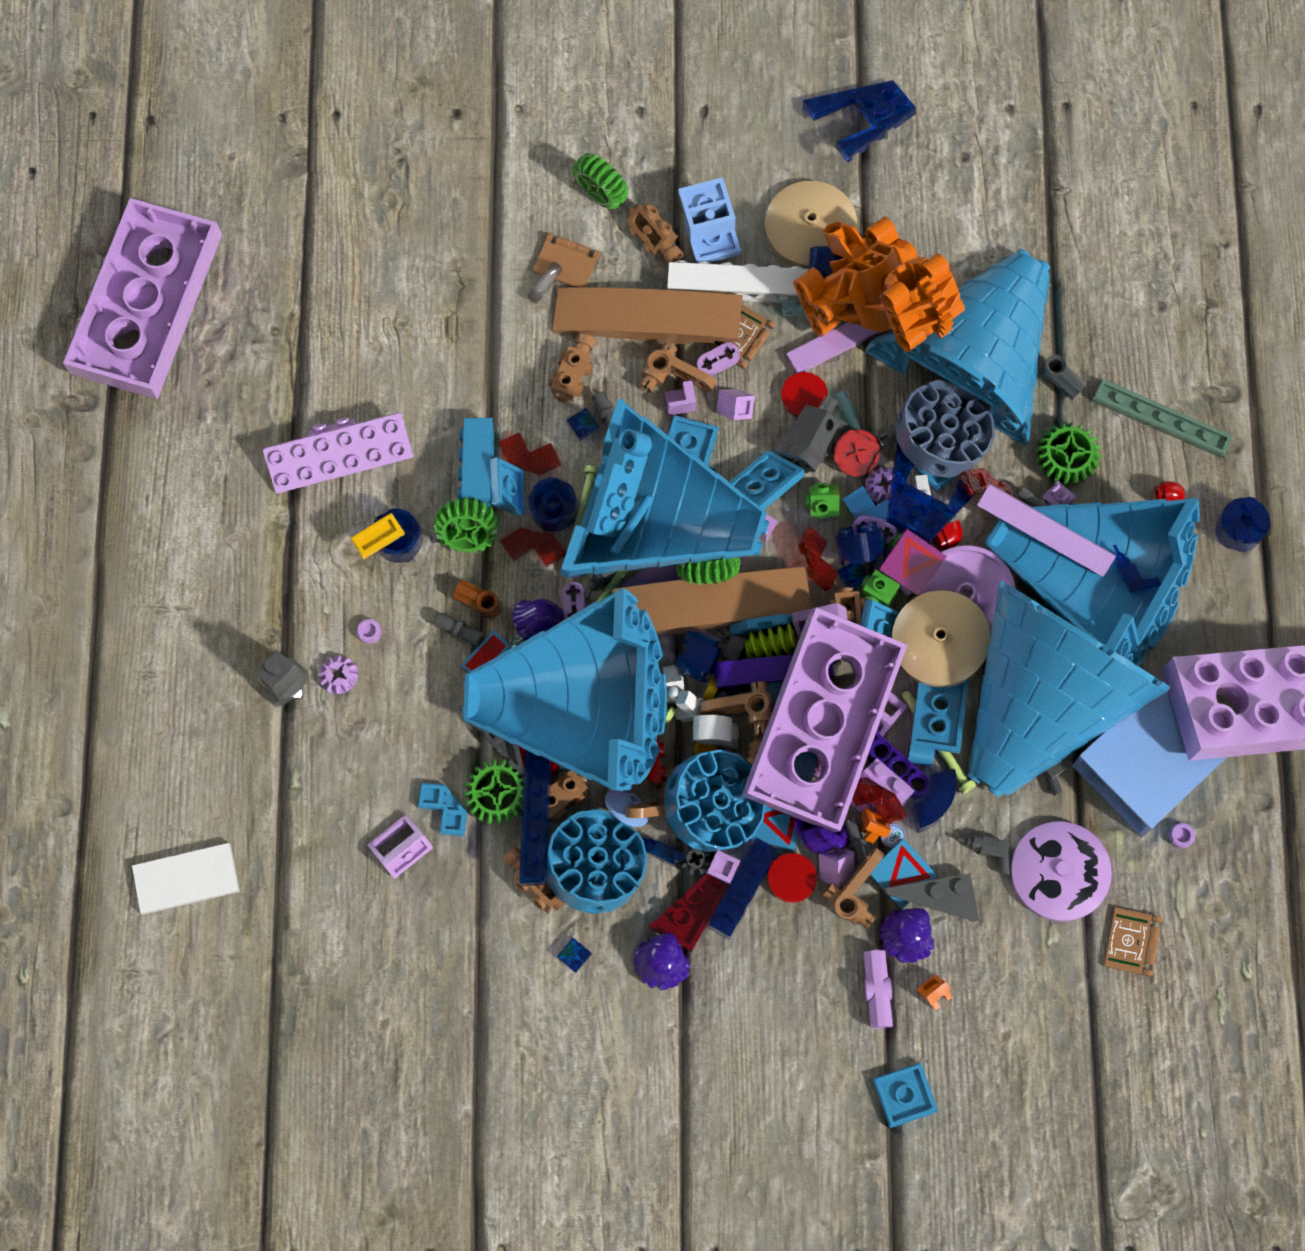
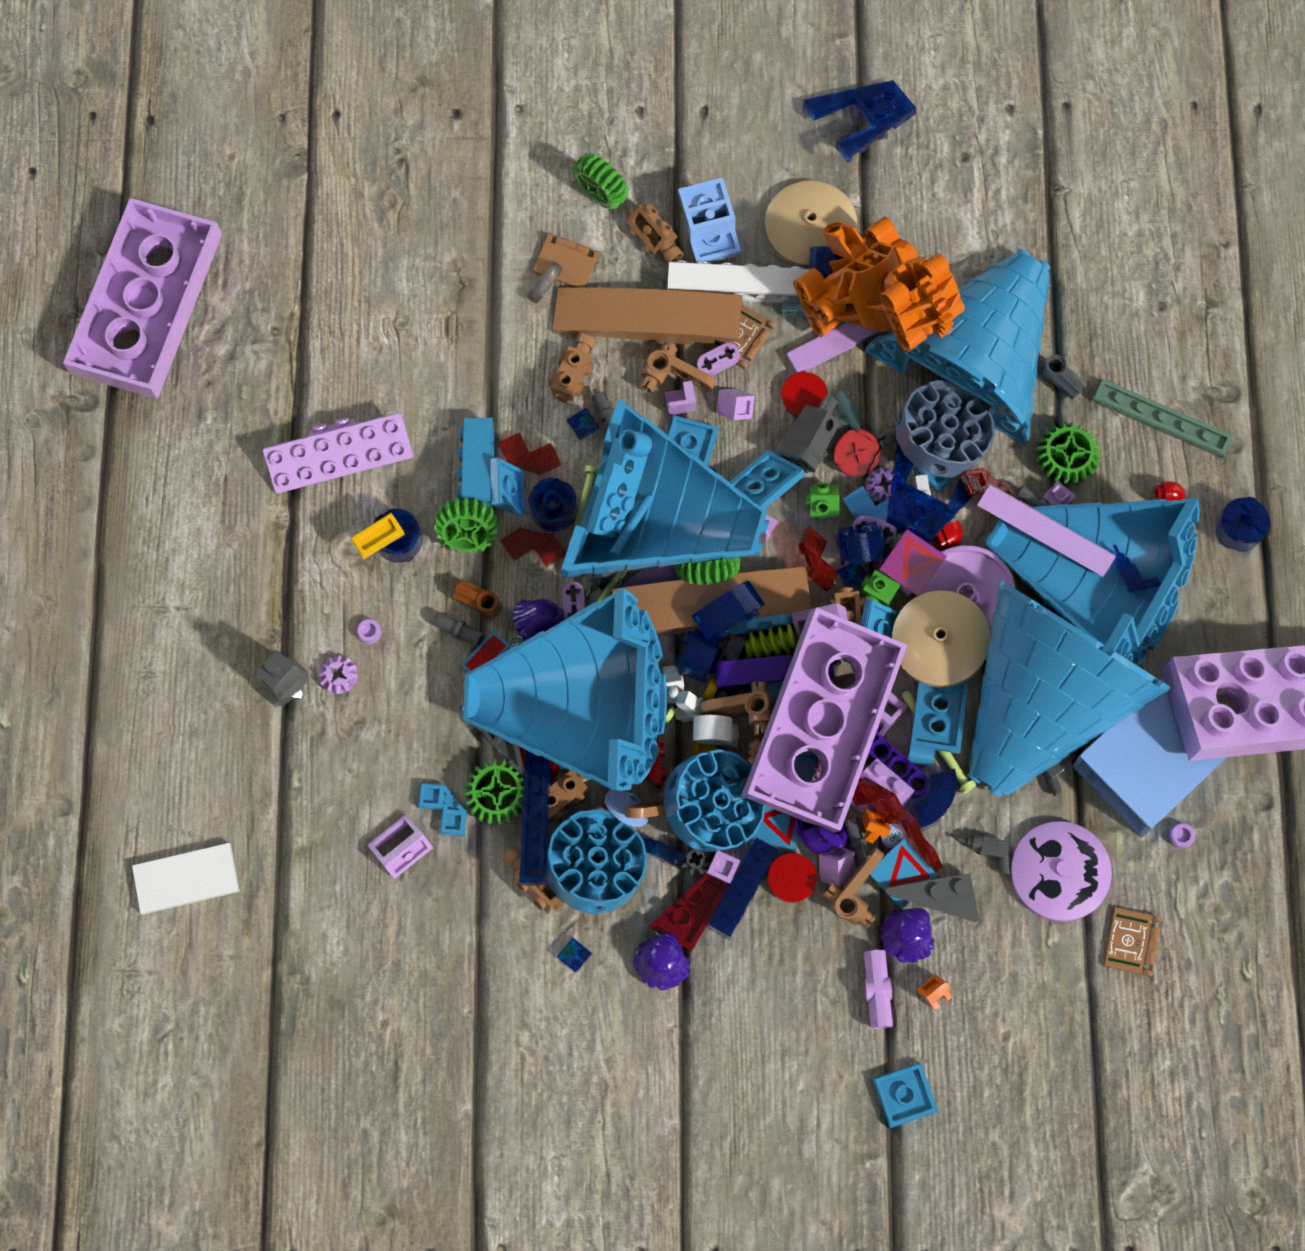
(728, 610): none -> clear blue brick
(926, 850): none -> clear red tile

